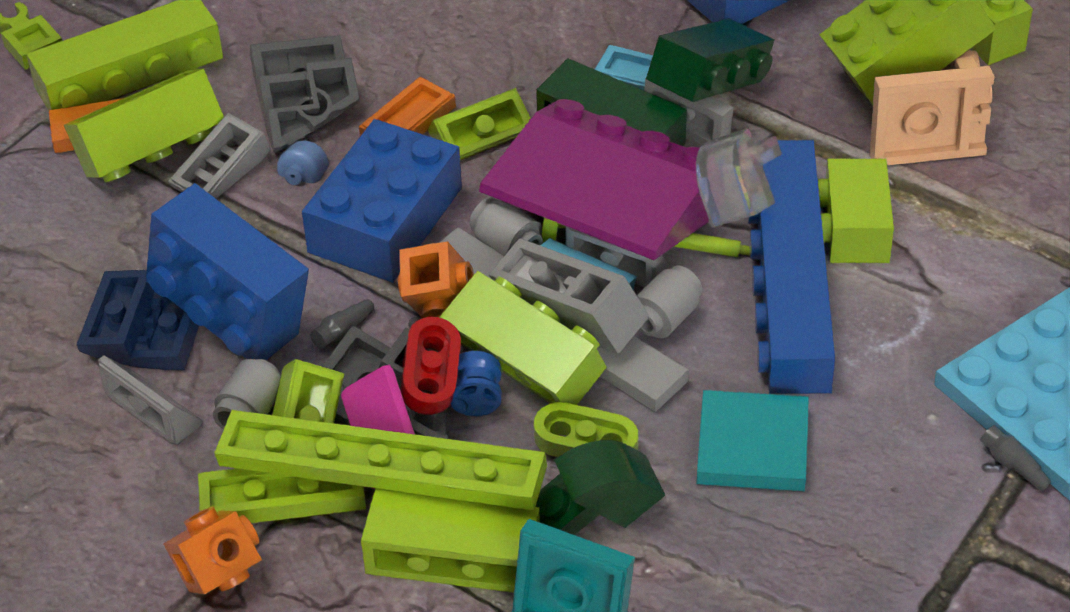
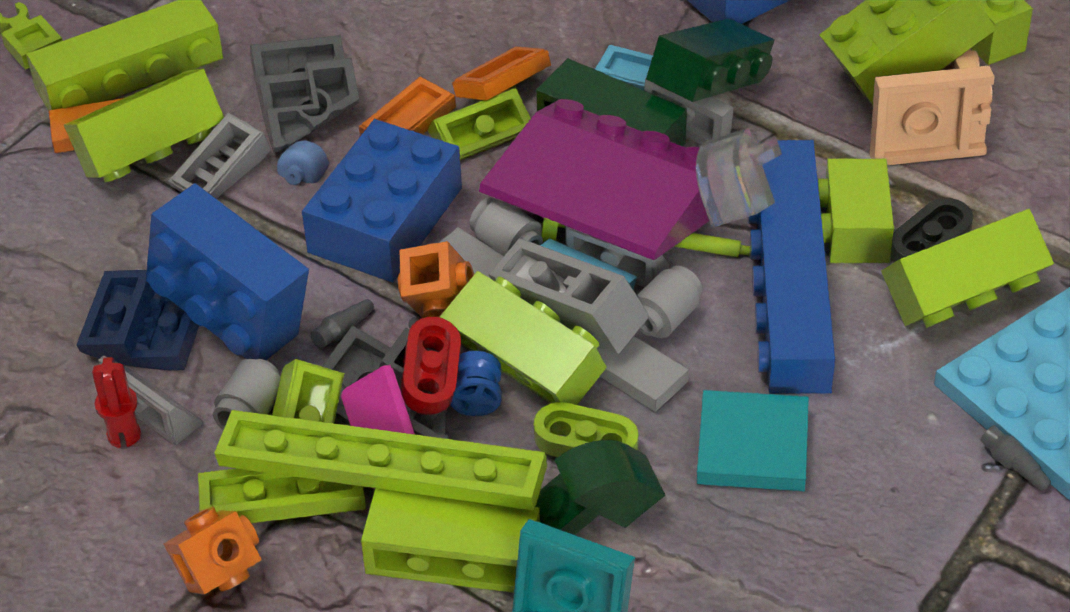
(116, 402): none -> red axle
(501, 73): none -> orange tile
(930, 226): none -> pearl dark grey plate
(968, 269): none -> lime brick

